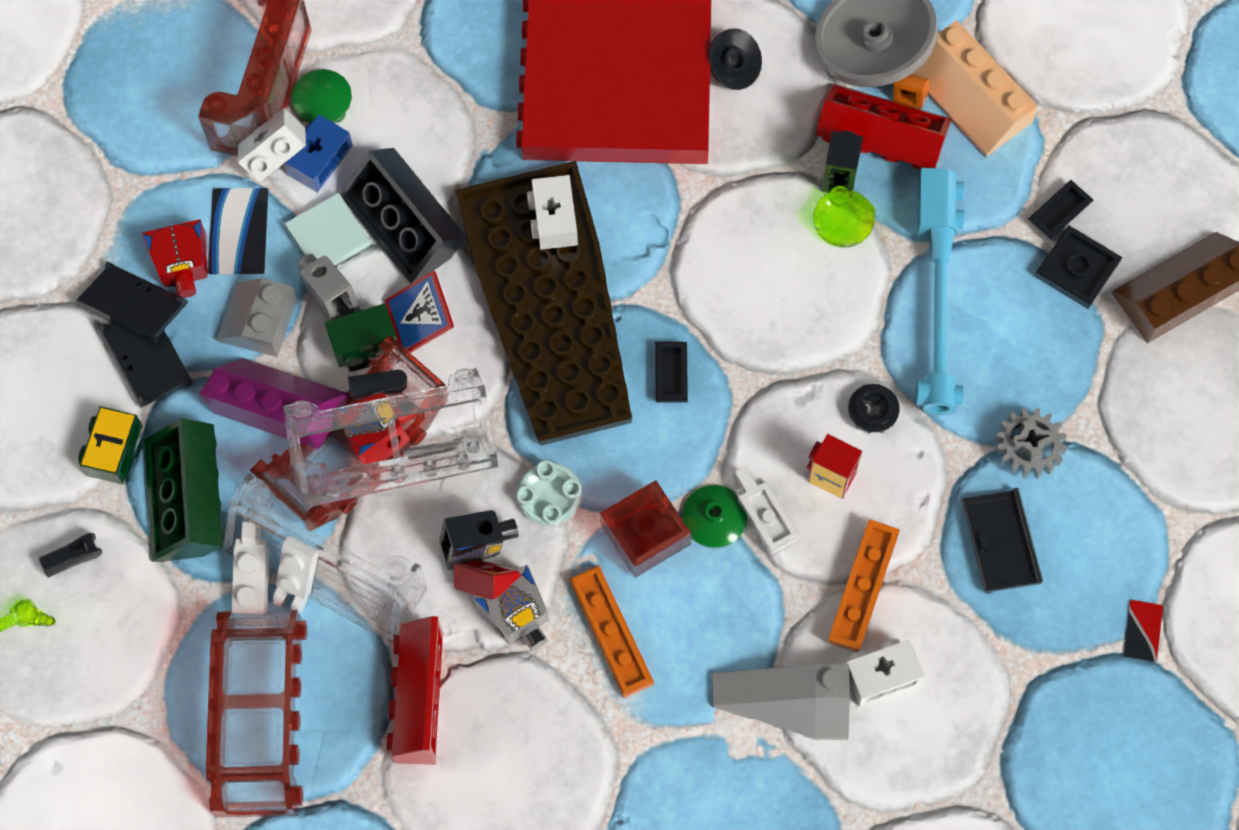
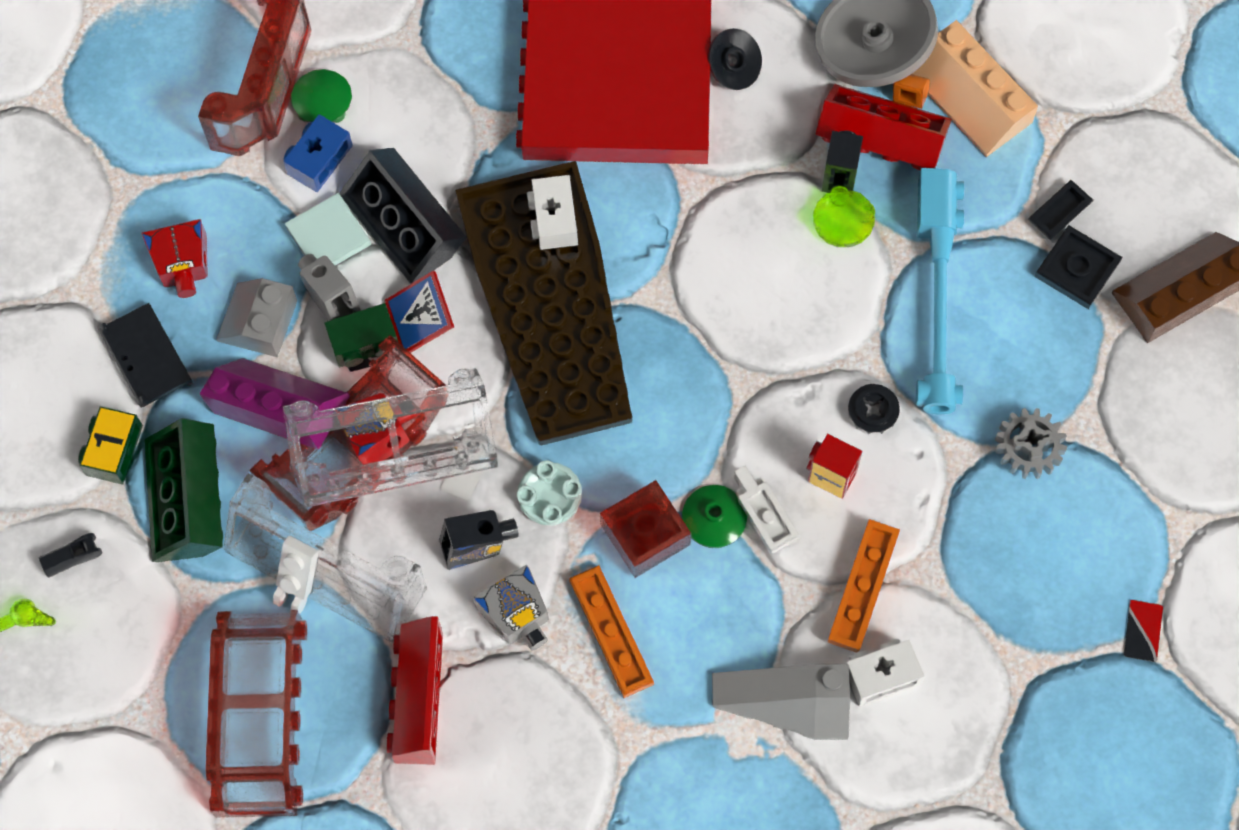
(139, 309): black door -> none
(238, 231): sticker -> none
(250, 572): white hinge -> none
(271, 145): white brick -> none
(384, 382): black bar -> none
(483, 578): red slope -> none
(671, 372): black tile -> none
(1005, 537): black door -> none

